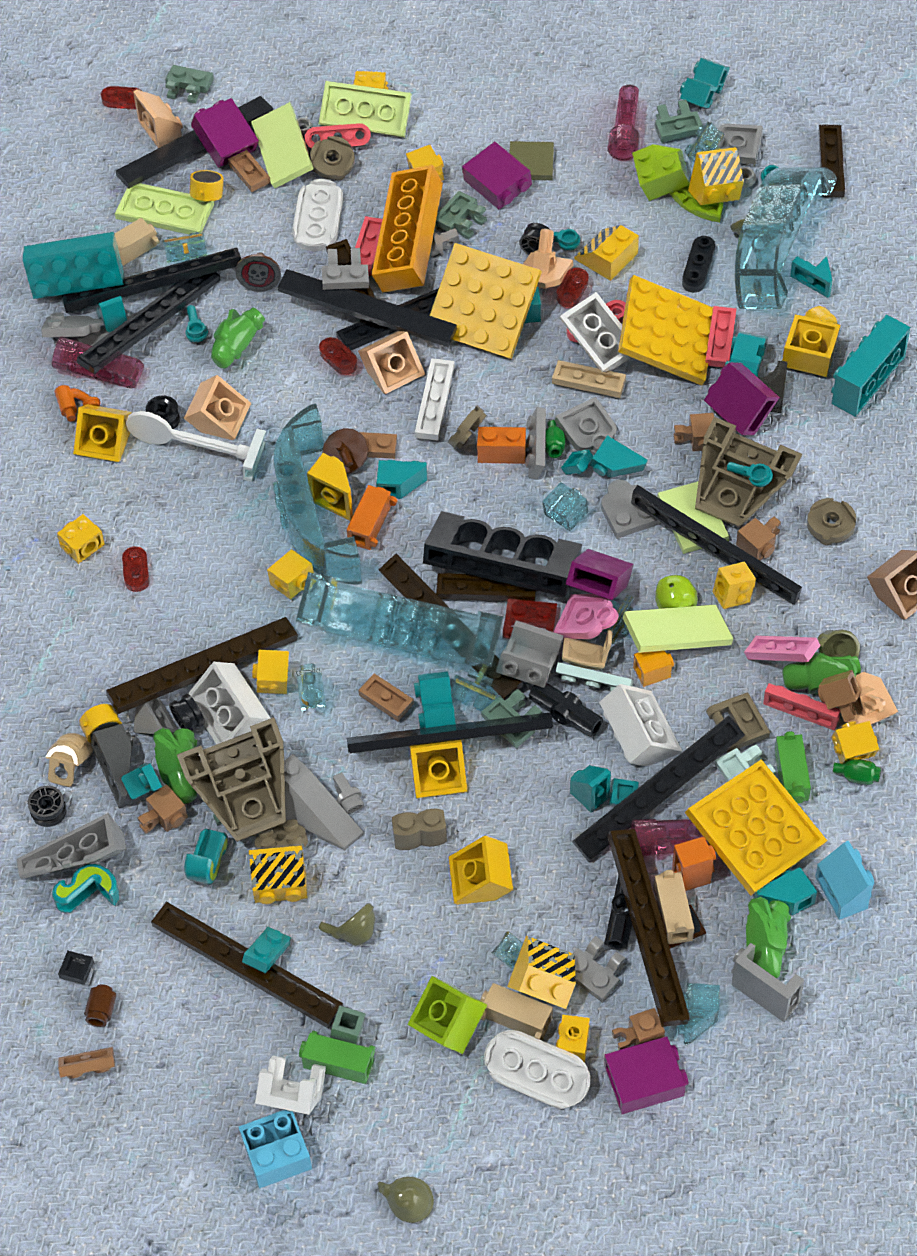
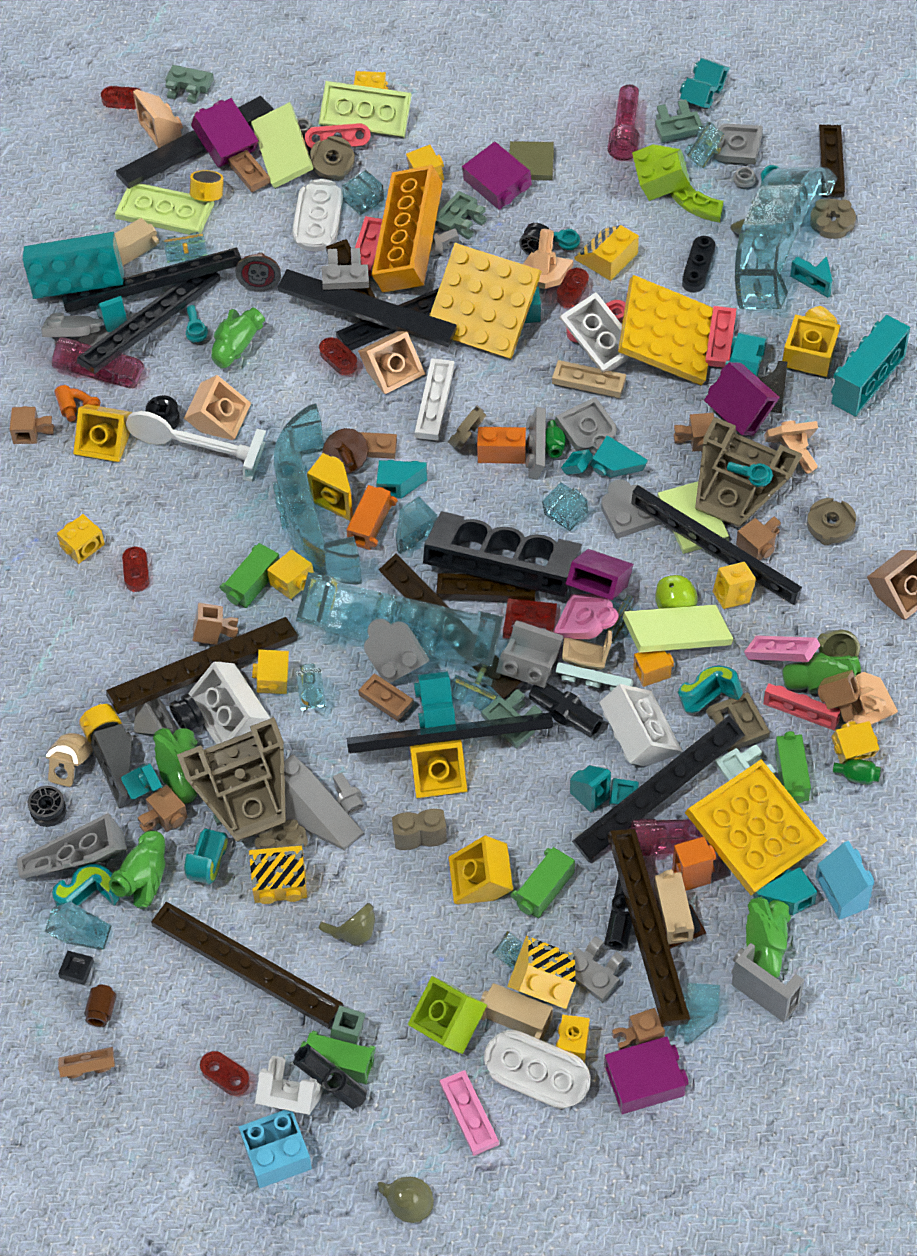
(26, 425): none -> medium nougat brick
(77, 927): none -> clear light blue slope
(141, 870): none -> bright green animal
(210, 623): none -> medium nougat brick
(226, 1074): none -> clear red plate
(250, 576): none -> bright green brick
(266, 949): teal plate -> none
(321, 1068): none -> black piece
(363, 192): none -> clear light blue head
(393, 649): none -> light grey plate
(414, 524): none -> clear light blue slope
(469, 1112): none -> bright pink plate
(544, 882): none -> bright green brick
(708, 686): none -> teal animal
(716, 176): slope -> none
(795, 437): none -> light nougat piece
(836, 208): none -> dark tan plate

